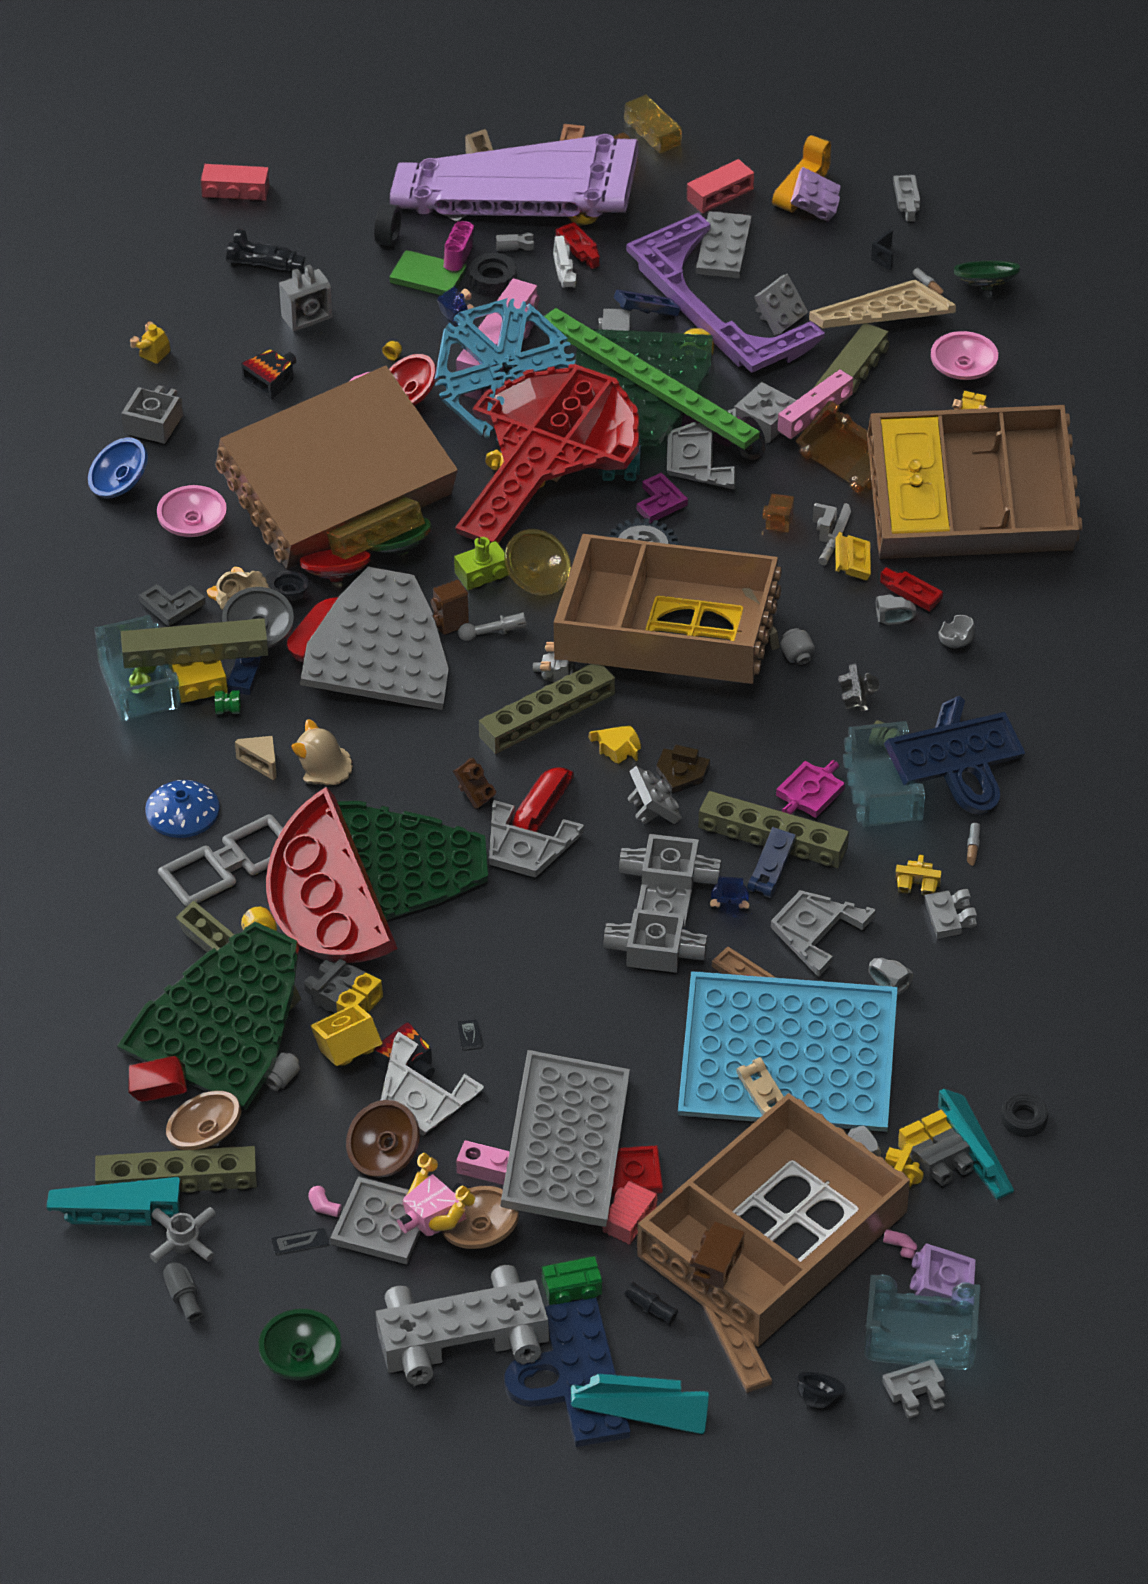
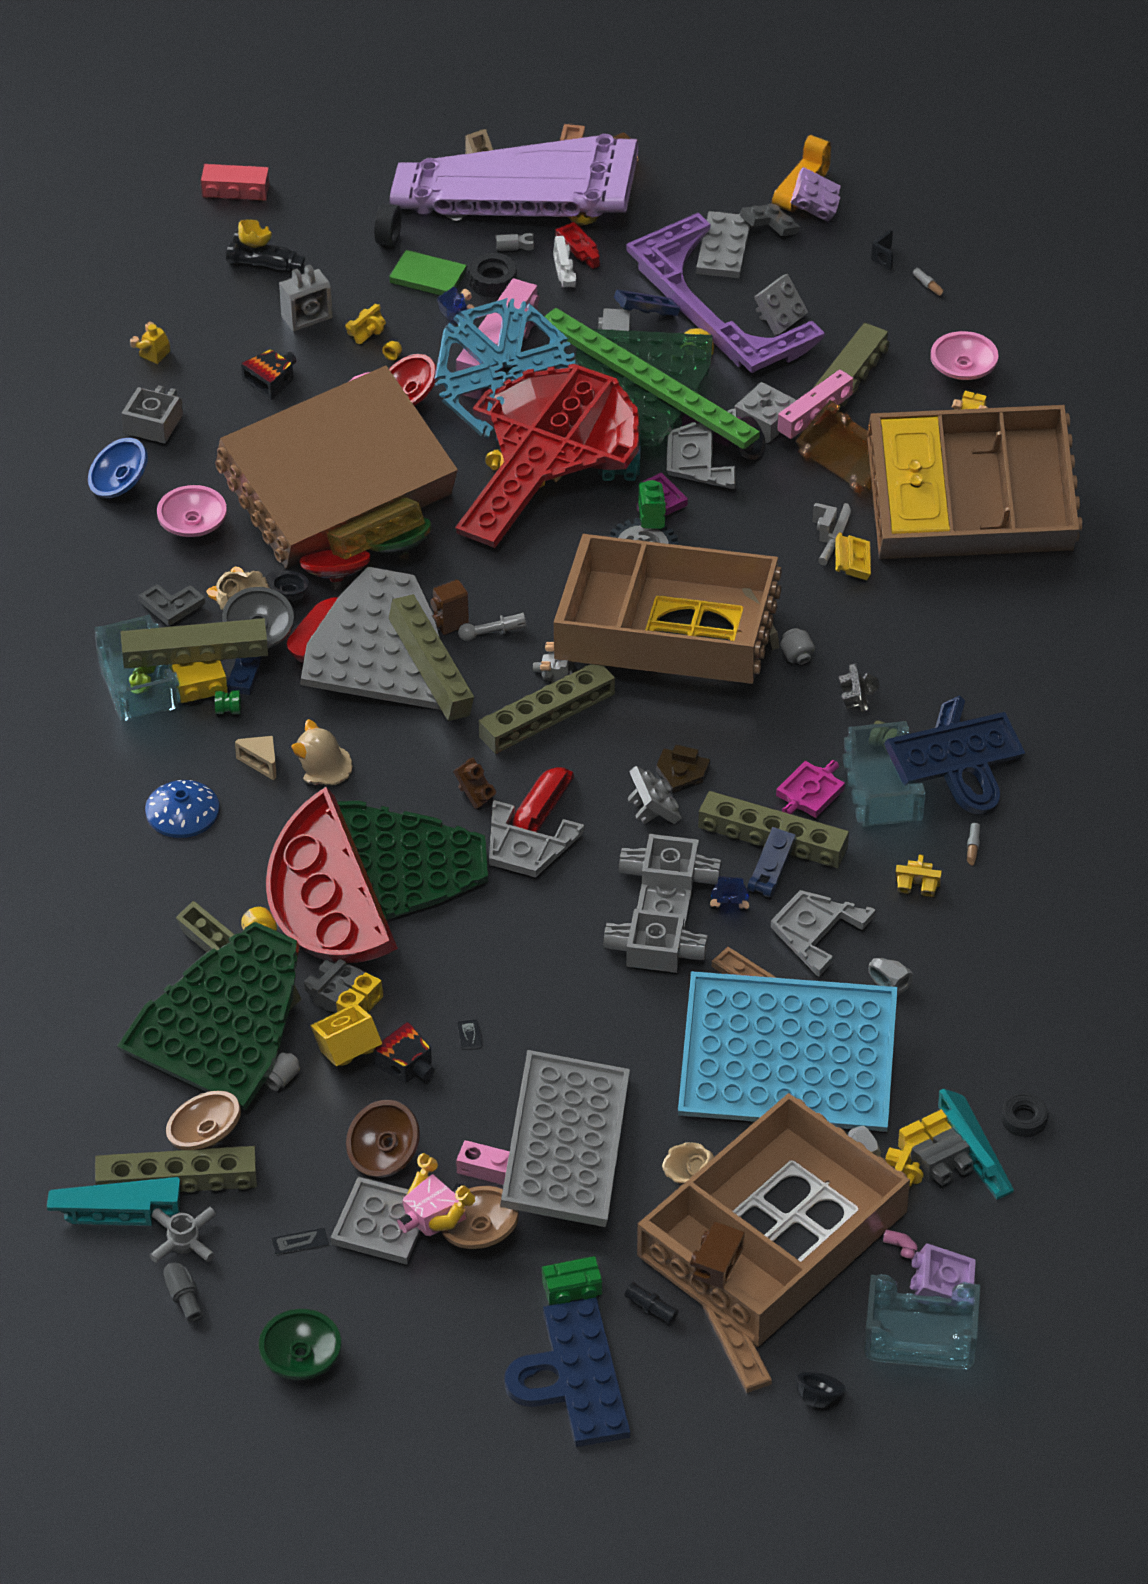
(157, 1079): red piece -> none
(223, 861): light grey bar -> none
(252, 234): none -> yellow hair
(321, 1204): bright pink arm -> none
(368, 323): none -> yellow hips
(416, 1332): light grey piece -> none
(420, 1095): white wing -> none
(431, 657): none -> olive brick
(458, 246): dark pink beam -> none
(480, 564): lime brick -> none
(544, 555): clear yellow dish -> none
(617, 742): yellow piece -> none
(629, 1208): coral brick -> none
(638, 1166): red tile -> none
(644, 1400): teal wedge -> none
(651, 504): none -> green brick
(652, 124): clear yellow brick -> none
(685, 1161): none -> tan hair
(720, 186): coral brick -> none
(763, 1090): tan plate -> none
(771, 216): none -> dark grey plate
(779, 512): clear orange brick -> none
(893, 303): tan wing -> none
(894, 610): light grey rock -> none
(907, 195): light grey hinge -> none
(911, 588): red hinge -> none
(913, 1381): light grey plate -> none
(943, 912): light grey plate -> none
(958, 633): light grey hair -> none
(987, 273): dark green dish -> none

